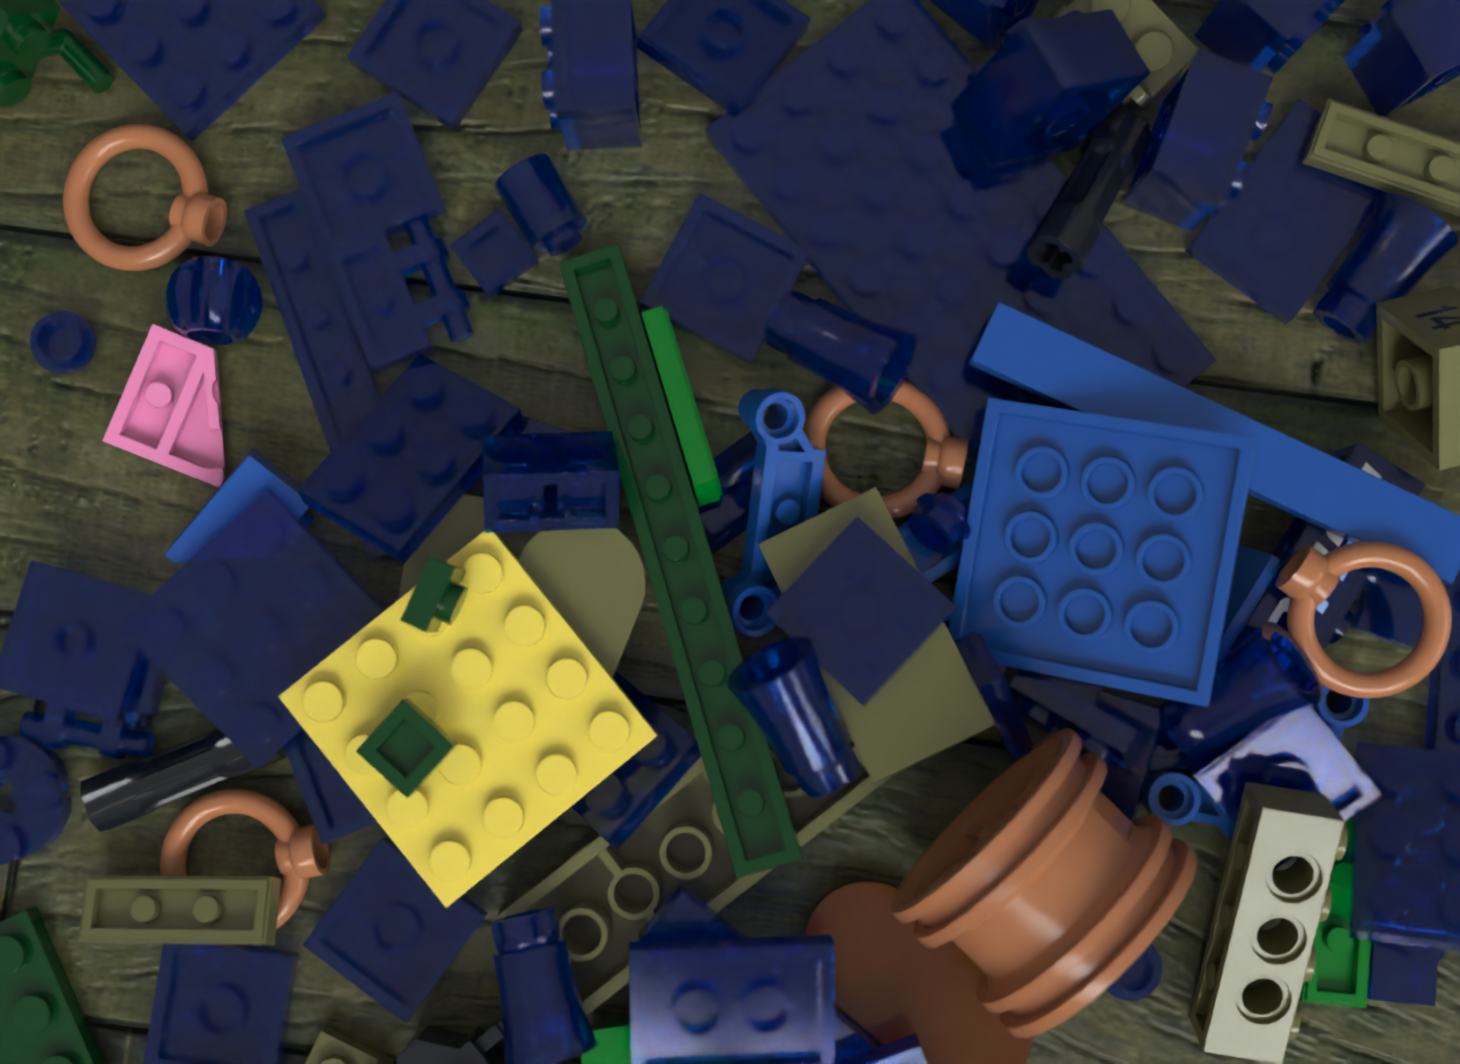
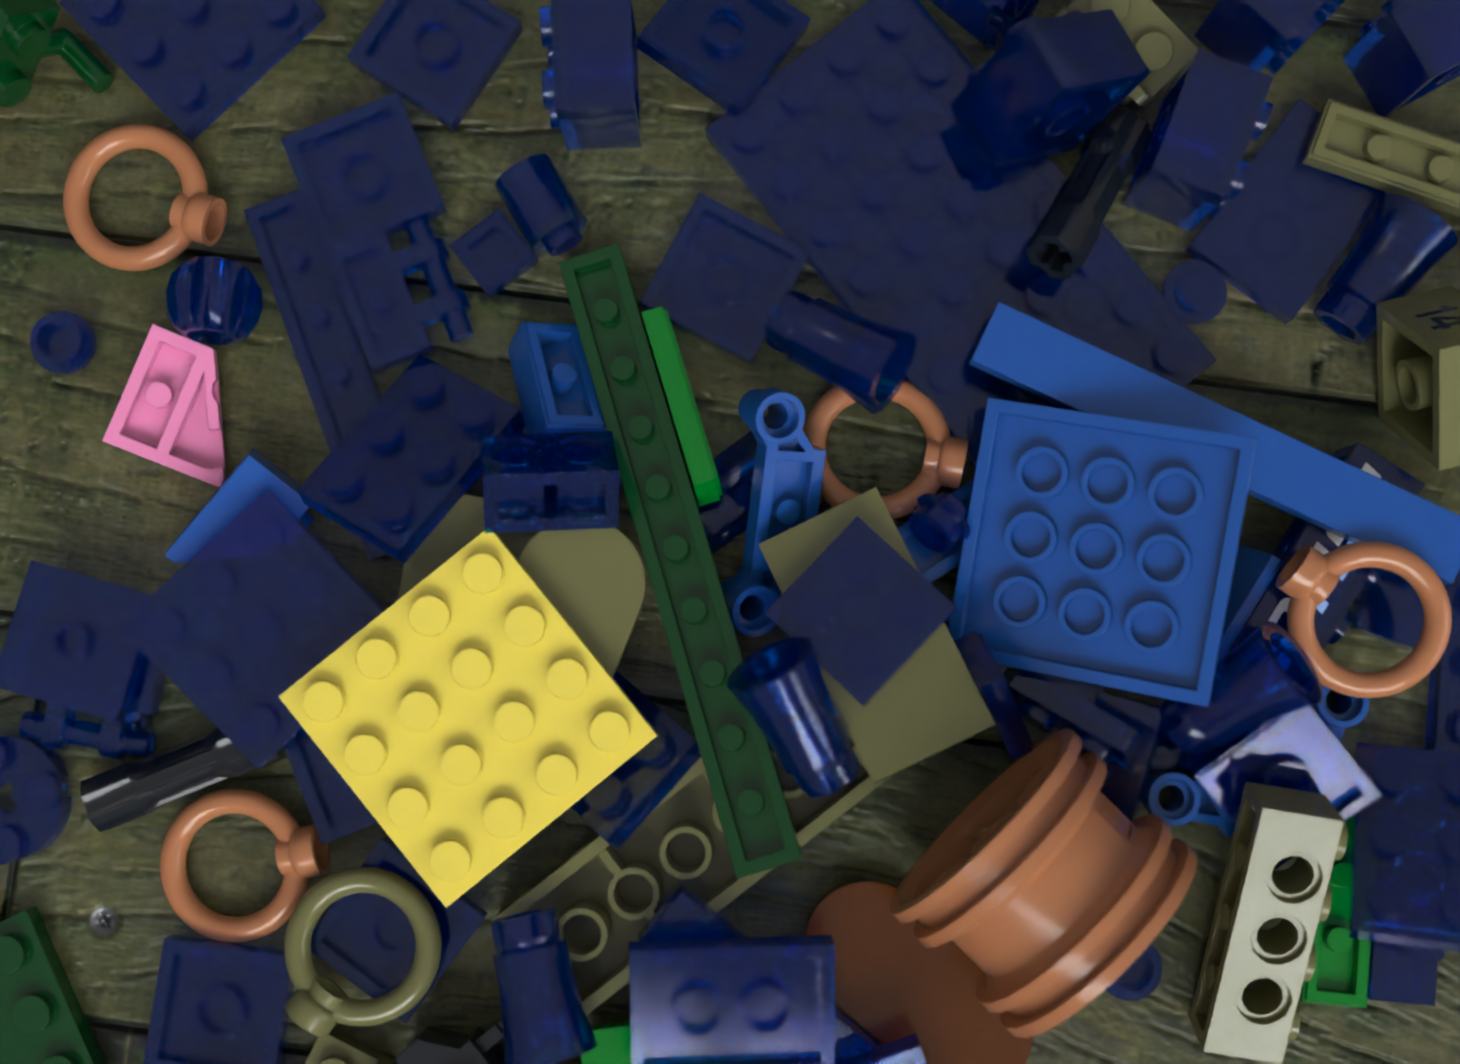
(180, 910): olive tile -> none
(322, 1003): none -> olive piece
(407, 747): dark green plate -> none
(436, 596): dark green plate -> none
(554, 379): none -> blue slope
(1195, 291): none -> clear blue plate

